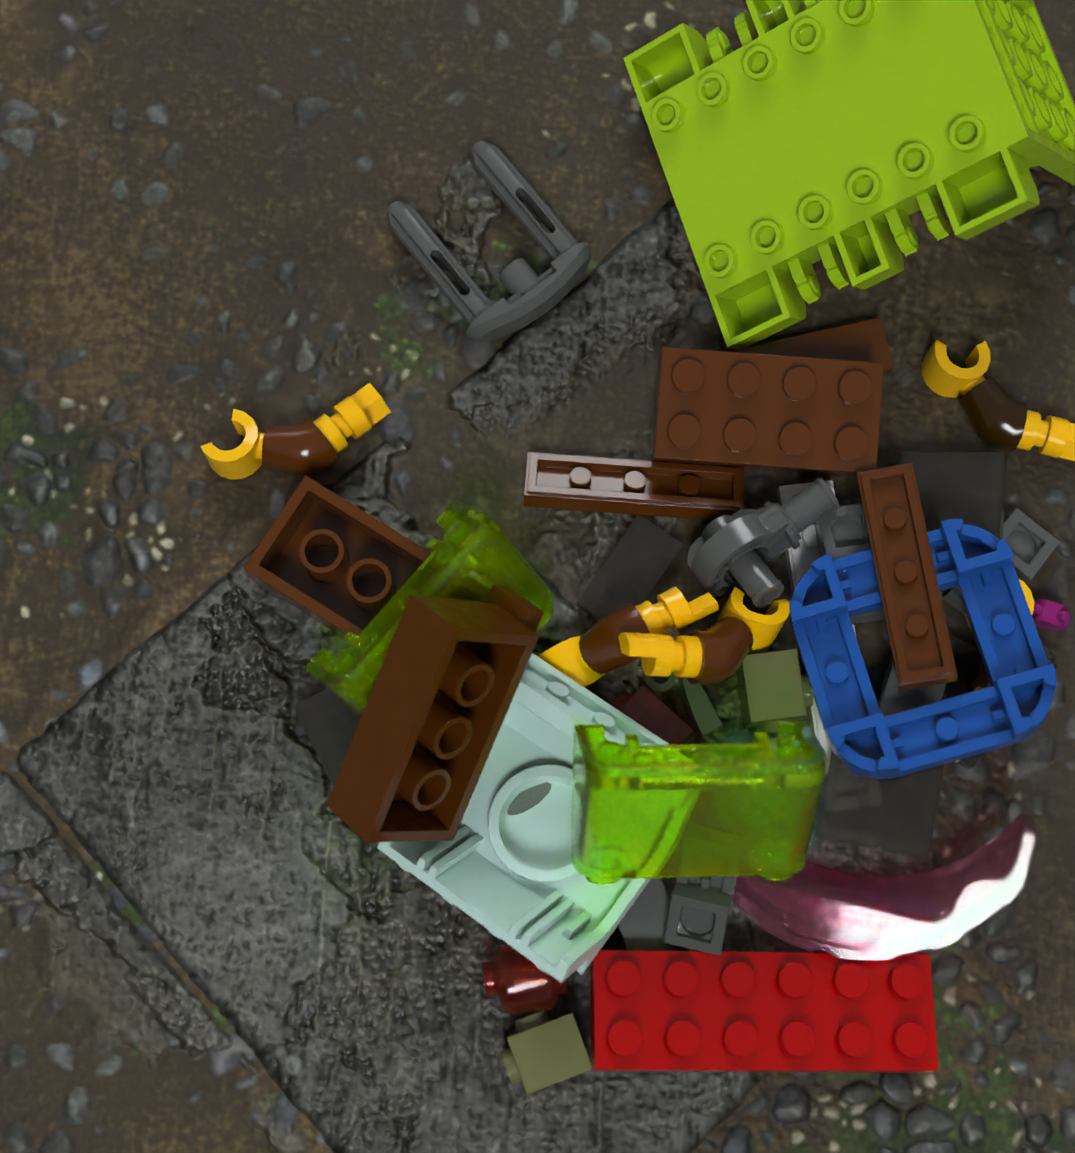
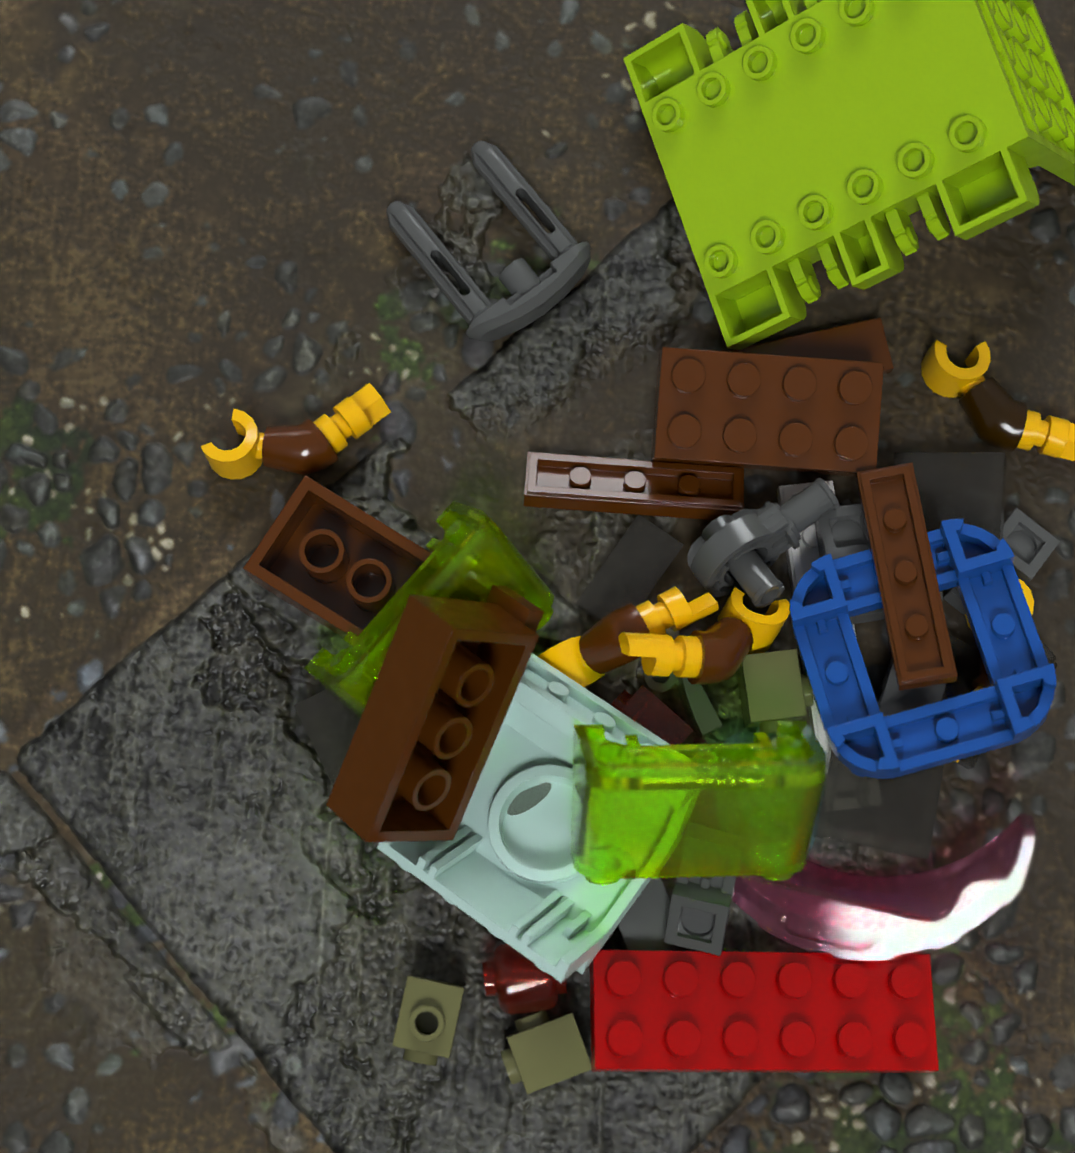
(428, 1019): none -> olive brick
(1050, 615): magenta piece -> none

